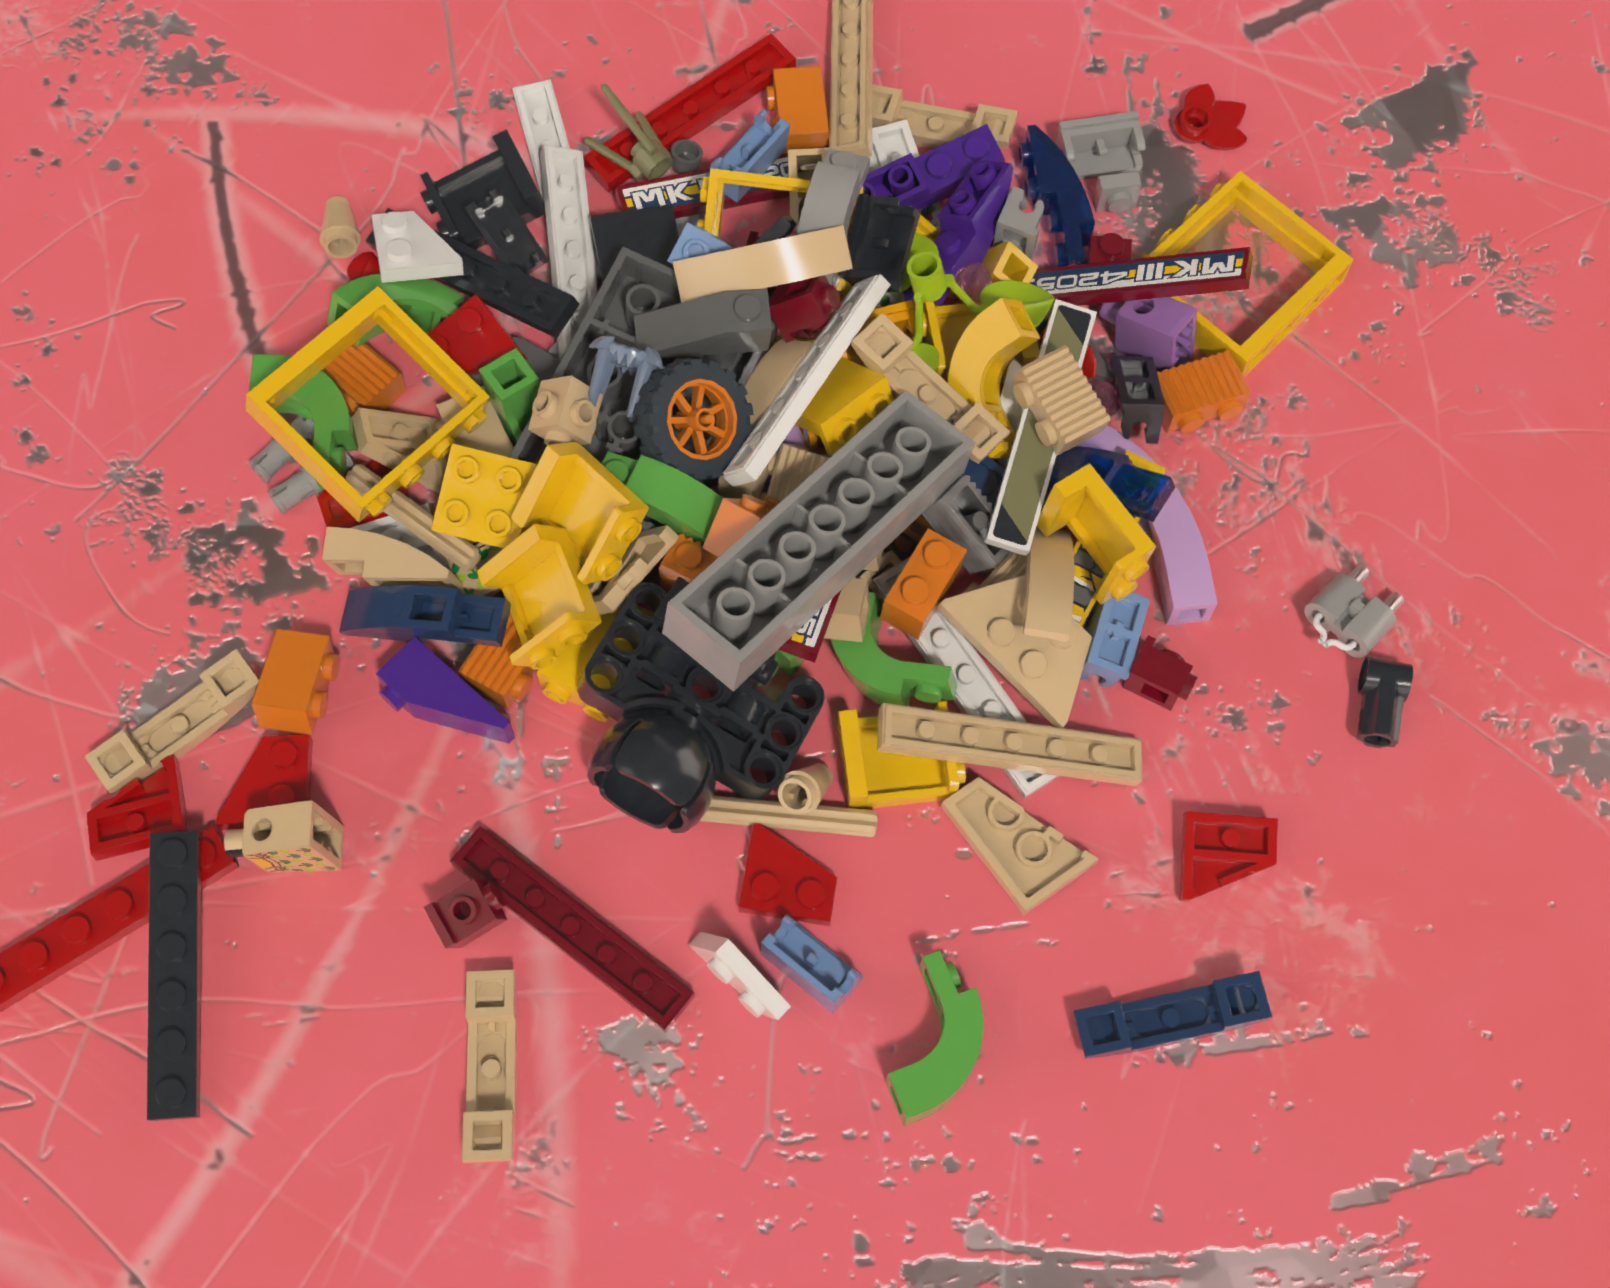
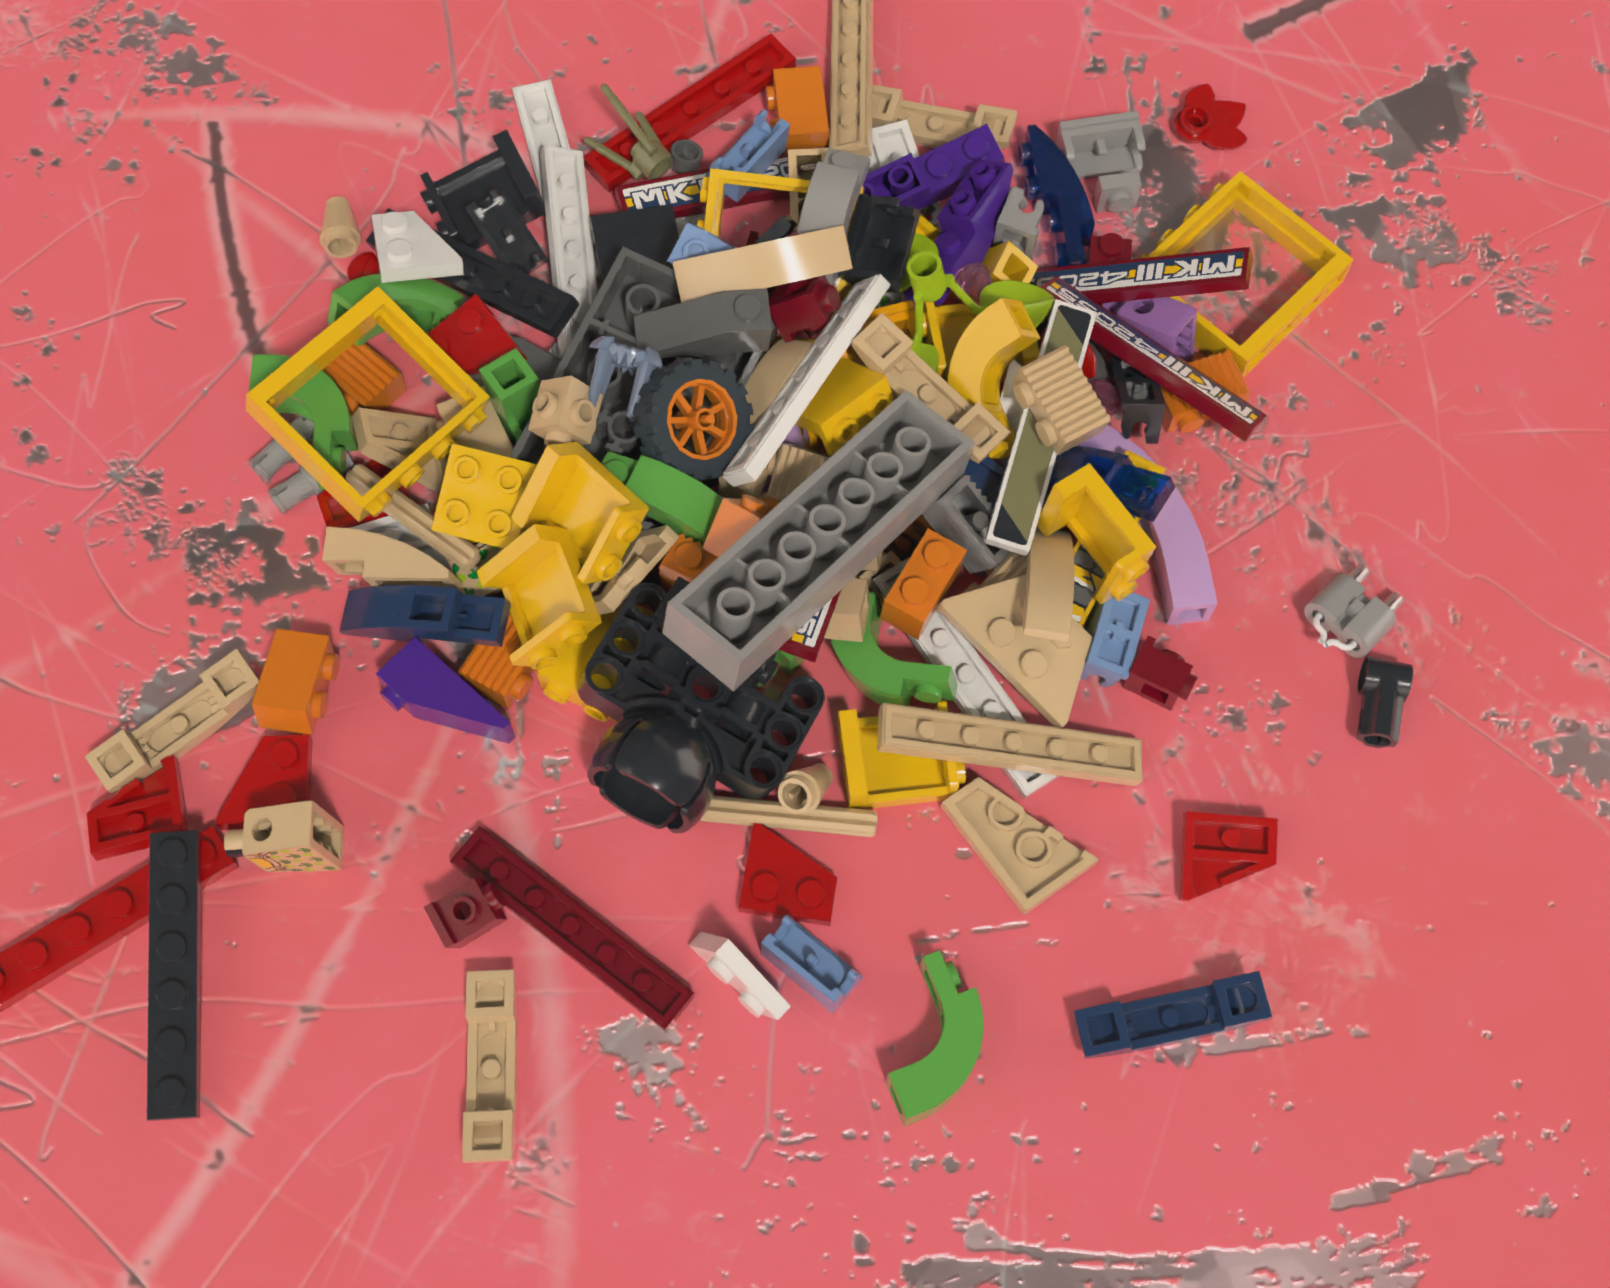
(1163, 365): none -> tile

